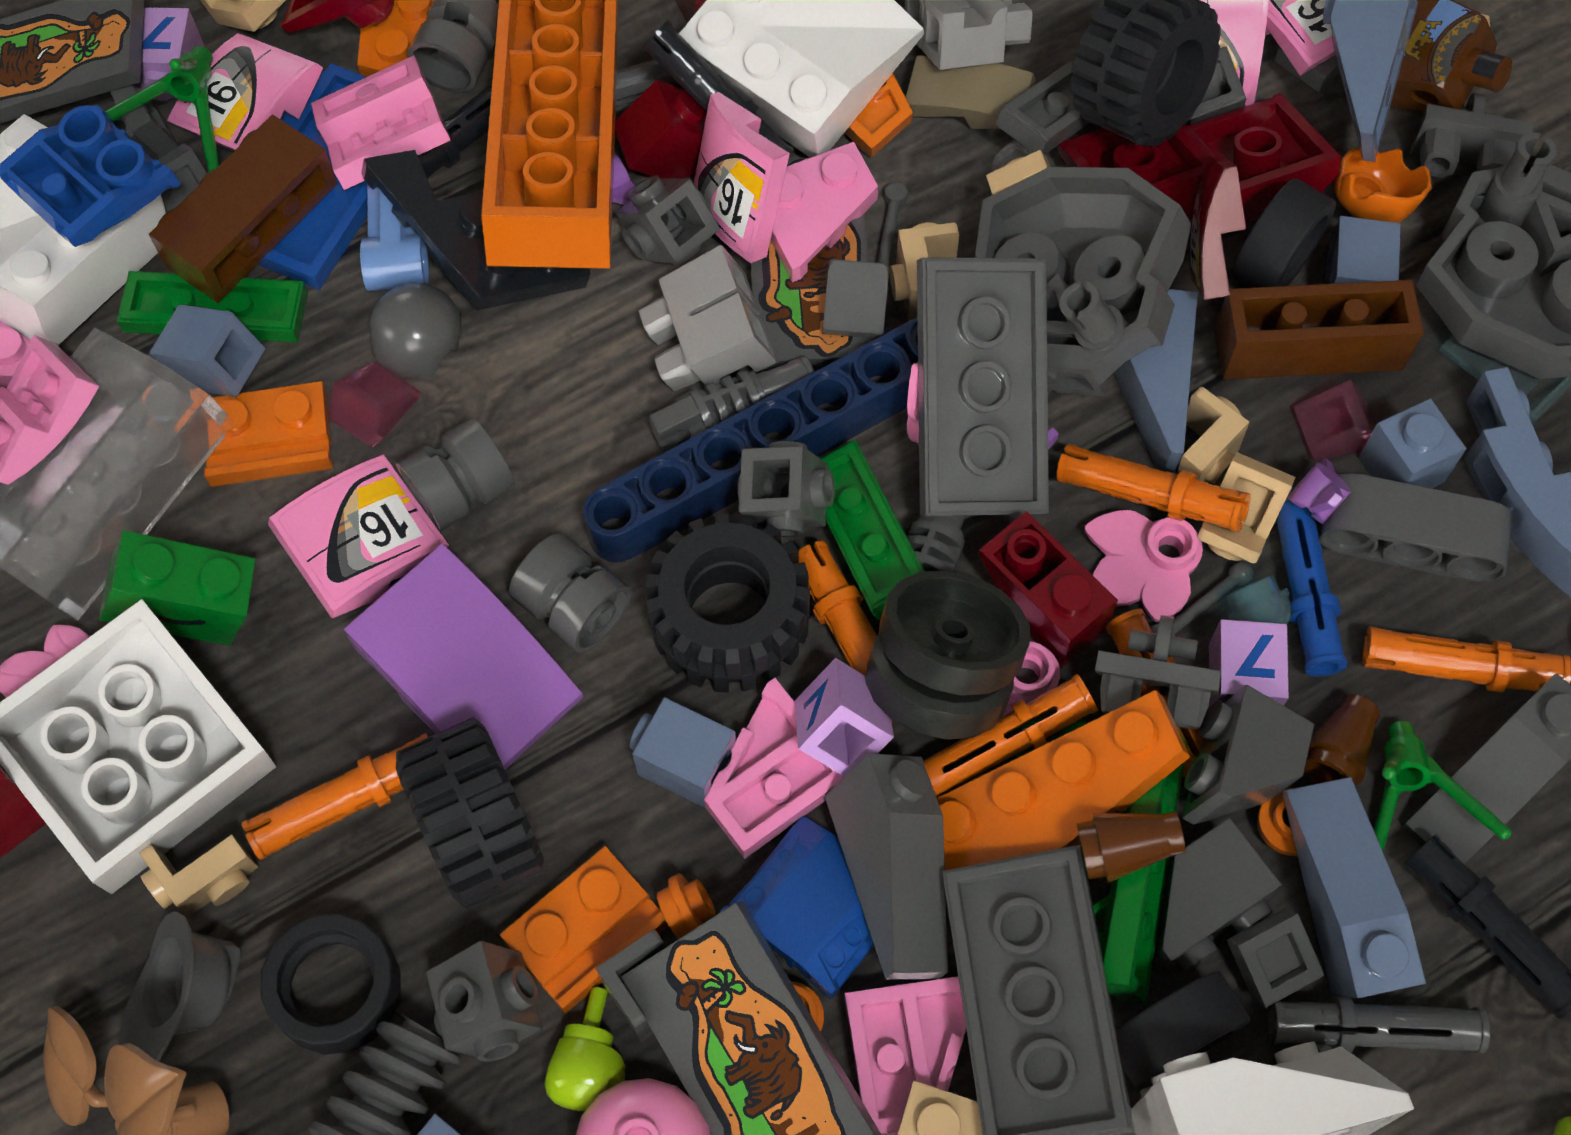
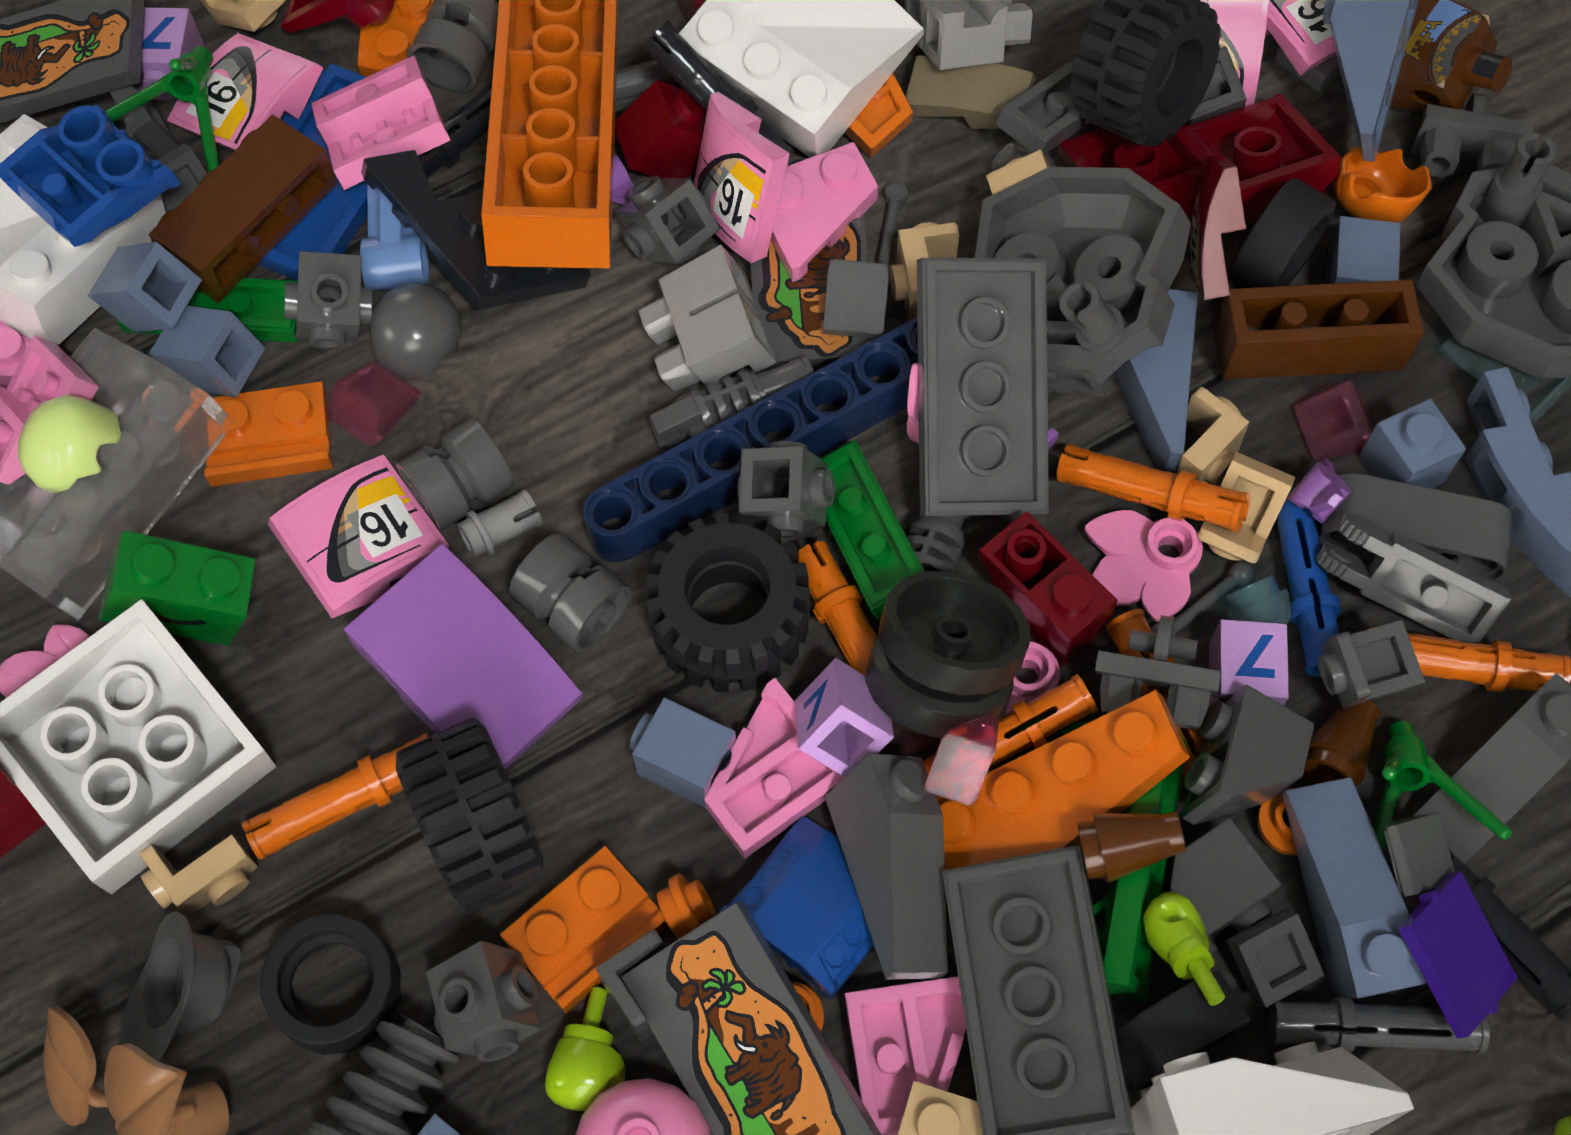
(63, 441): none -> yellowish green hair
(145, 287): none -> sand blue brick
(328, 299): none -> dark grey brick
(498, 524): none -> light grey pin
(963, 760): none -> clear pink slope
(1181, 940): none -> lime piece
(1369, 664): none -> dark grey bracket
(1416, 581): none -> dark grey hinge
(1418, 852): none -> dark grey slope
(1458, 954): none -> dark purple piece

